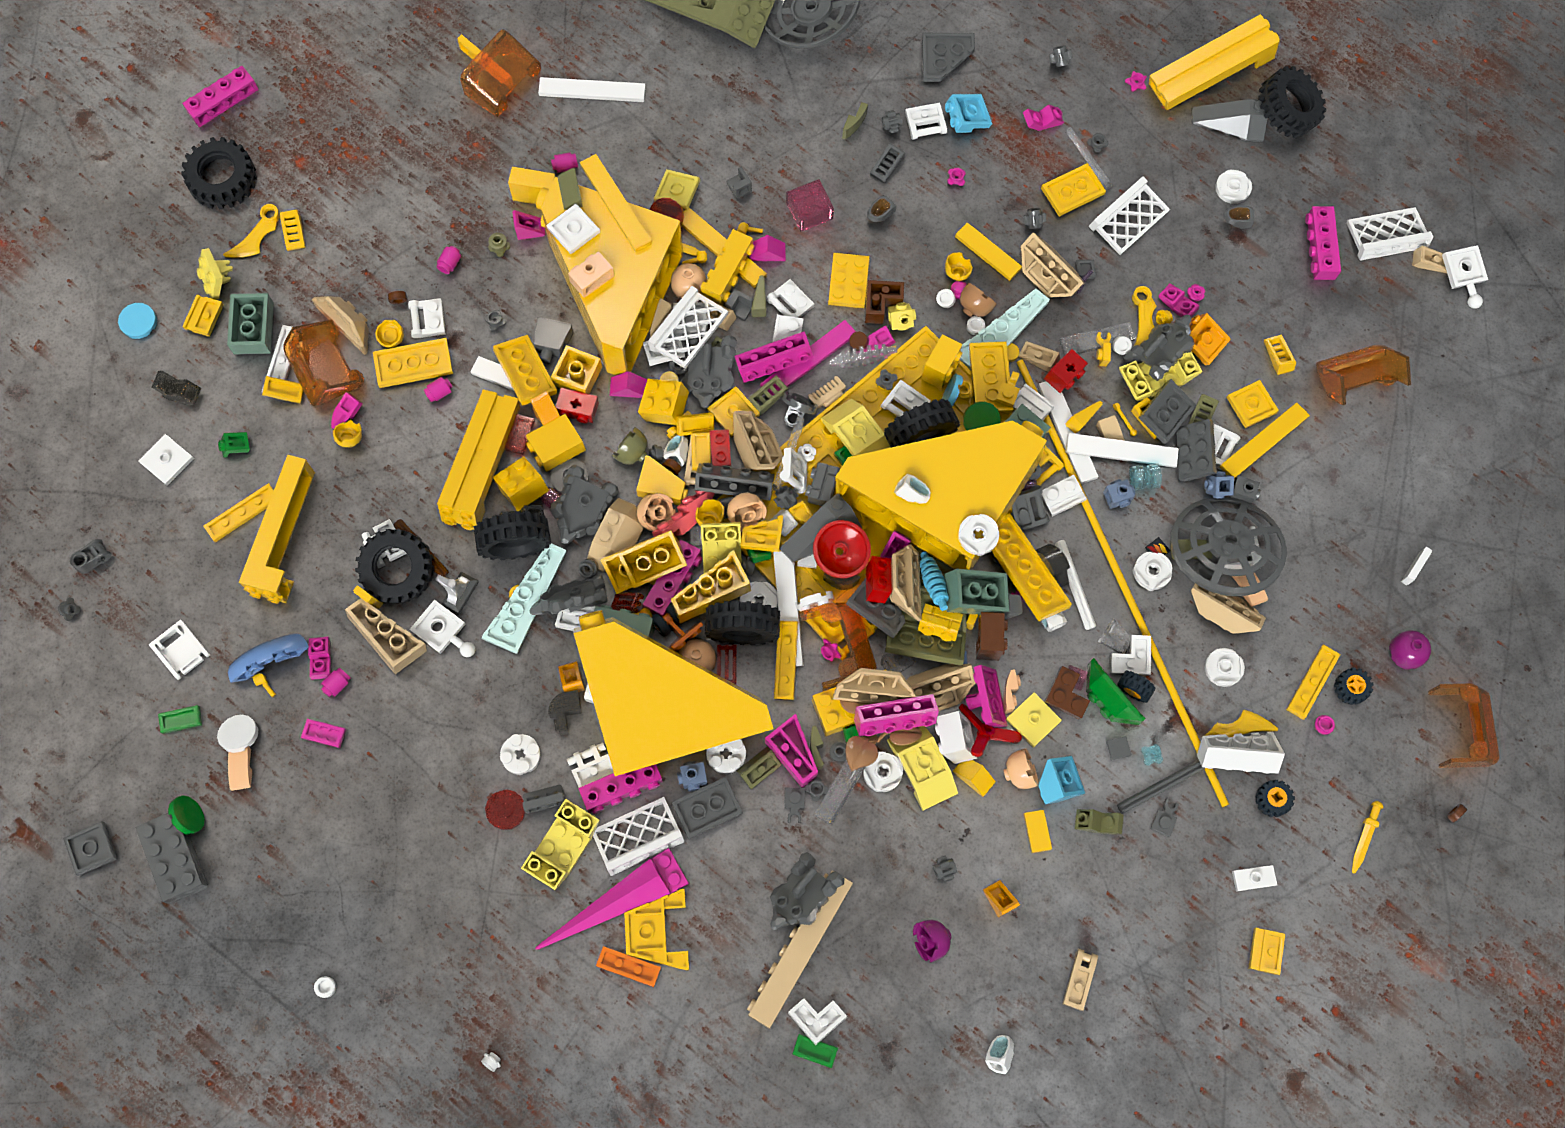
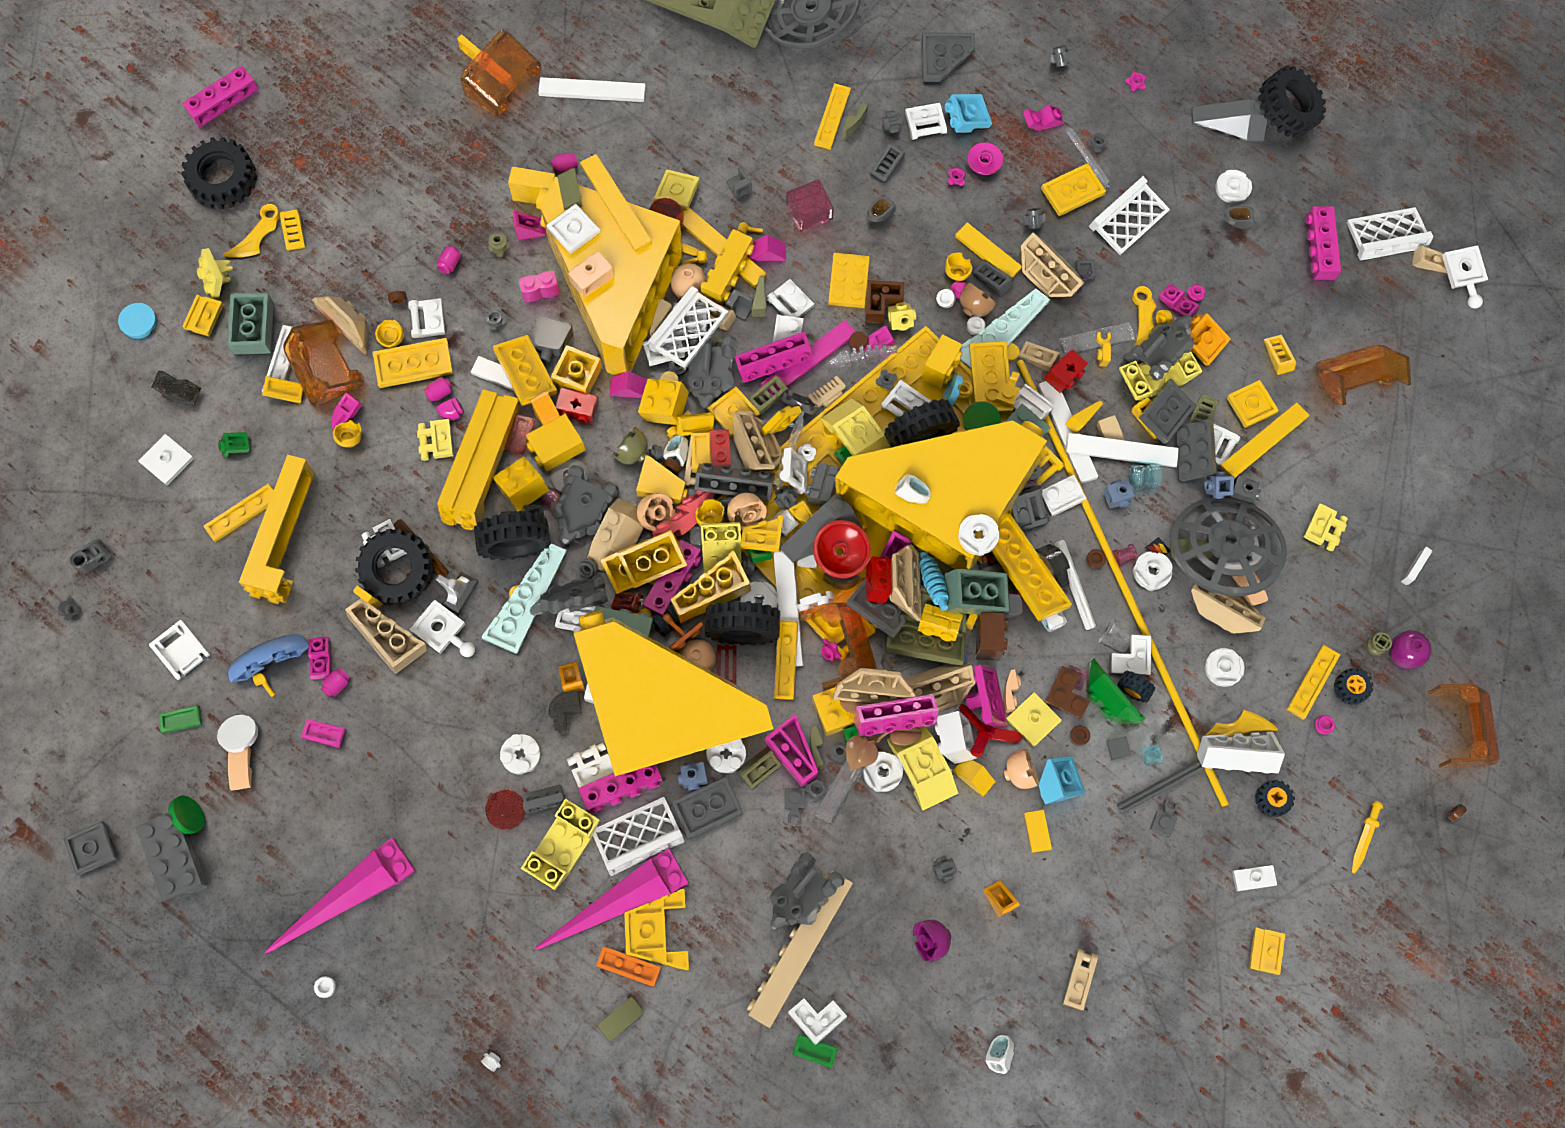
(373, 875): none -> dark pink plate
(441, 439): none -> light yellow plate
(450, 409): none -> dark pink piece
(539, 286): none -> dark pink brick
(620, 1019): none -> olive slope
(781, 420): none -> yellow plate
(832, 116): none -> yellow tile
(985, 561): none -> sticker
(988, 153): none -> dark pink dish
(1001, 286): none -> dark grey slope
(1079, 735): none -> reddish brown tile
(1095, 559): none -> reddish brown tile
(1098, 822): olive slope -> none
(1116, 406): yellow hinge -> none
(1121, 345): white tile -> none
(1125, 554): none -> clear pink bush
(1215, 62): yellow brick -> none
(1320, 524): none -> light yellow plate
(1377, 648): none -> olive wheel

